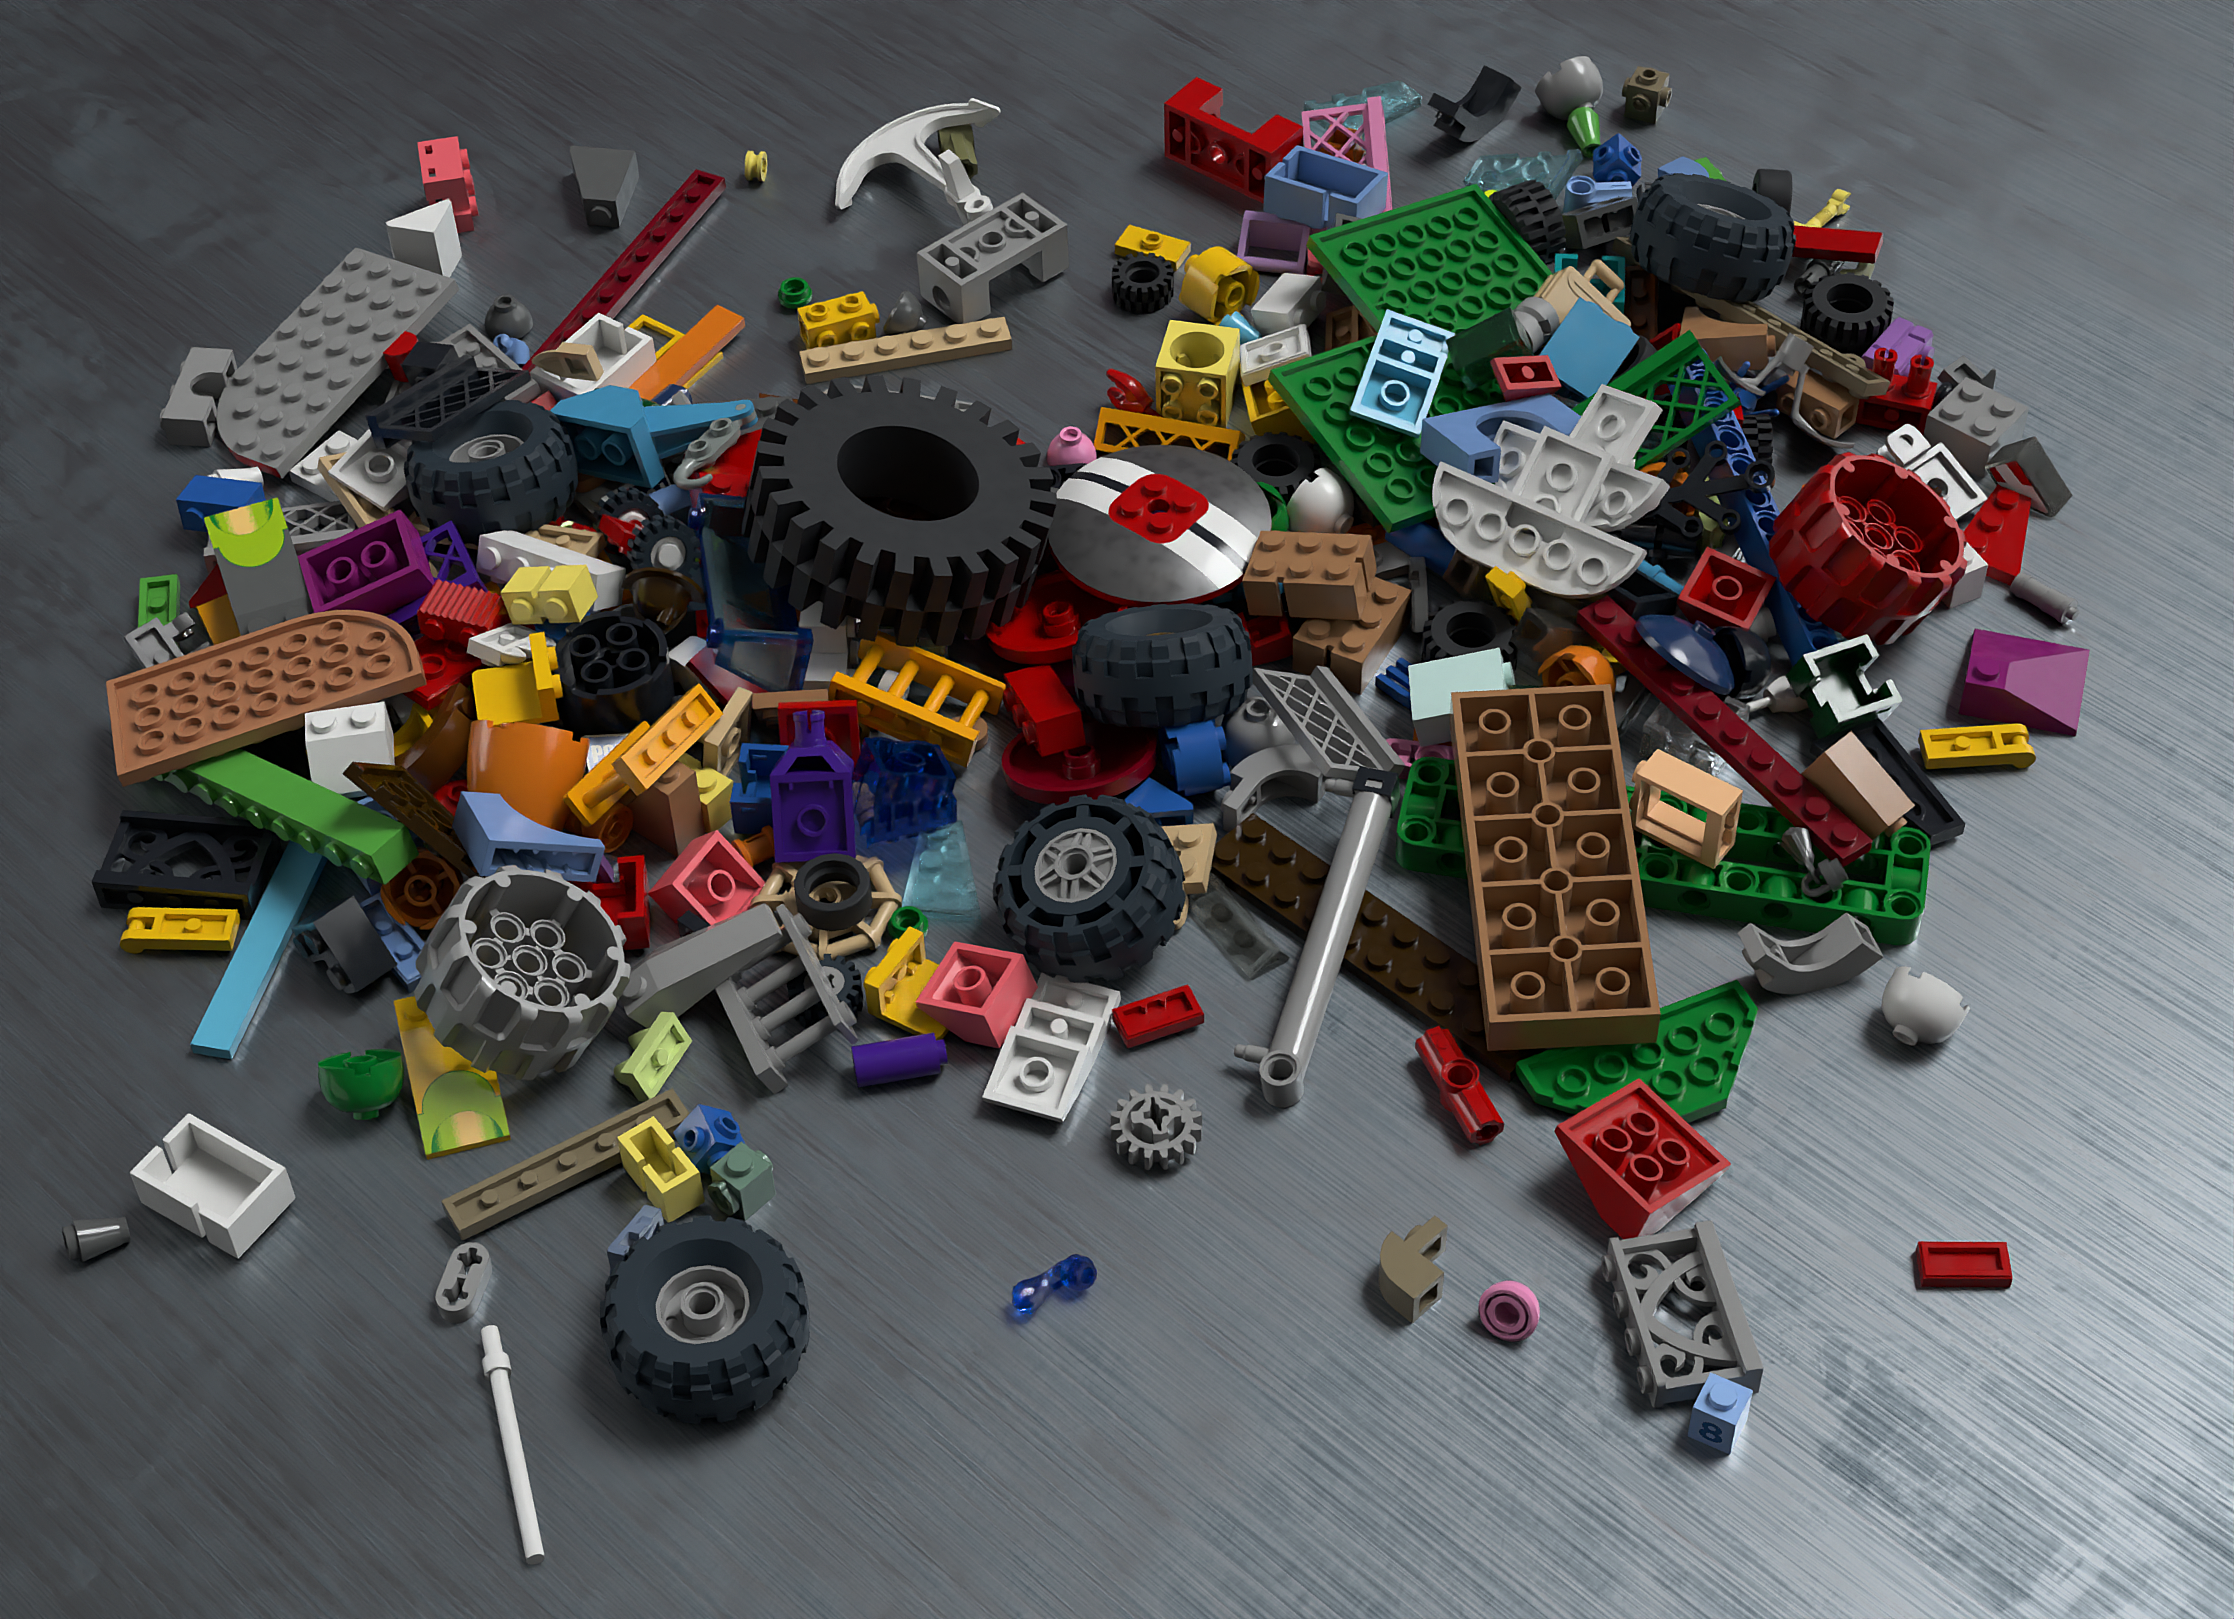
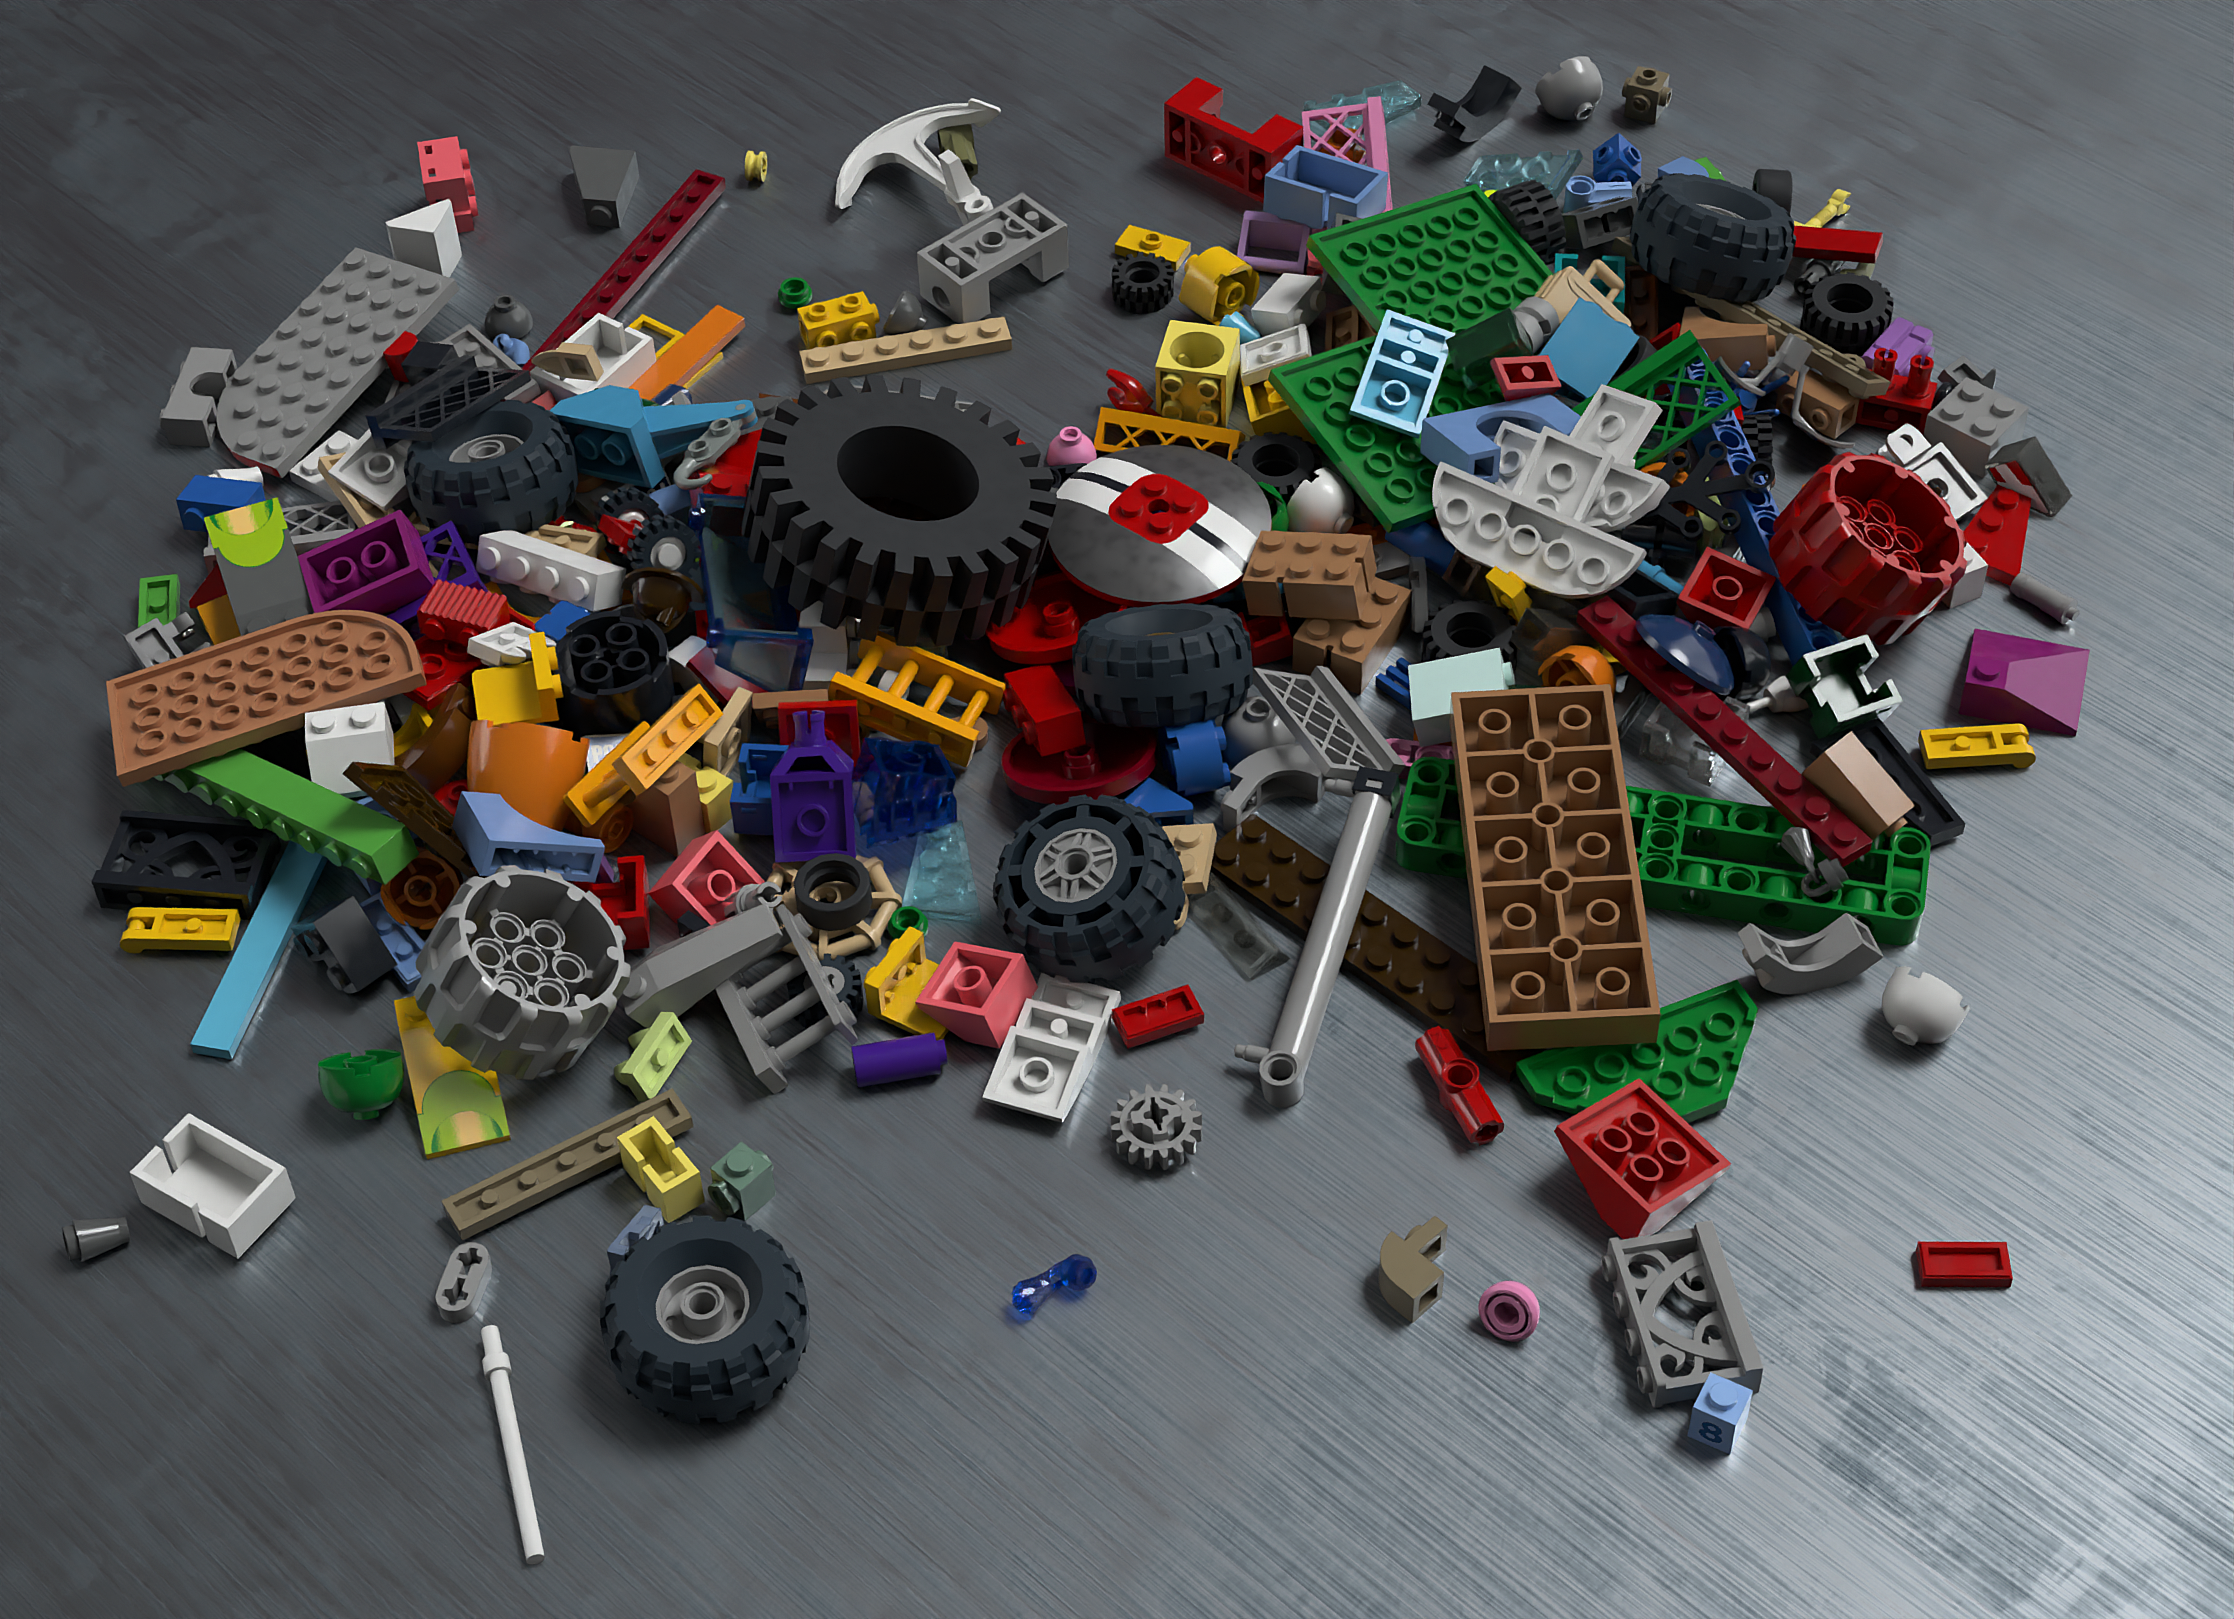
(561, 596): light yellow piece -> none
(707, 1136): blue brick -> none
(752, 896): none -> light grey arm
(757, 847): orange bush -> none
(1585, 129): bright green cone -> none
(1674, 828): light nougat window -> none

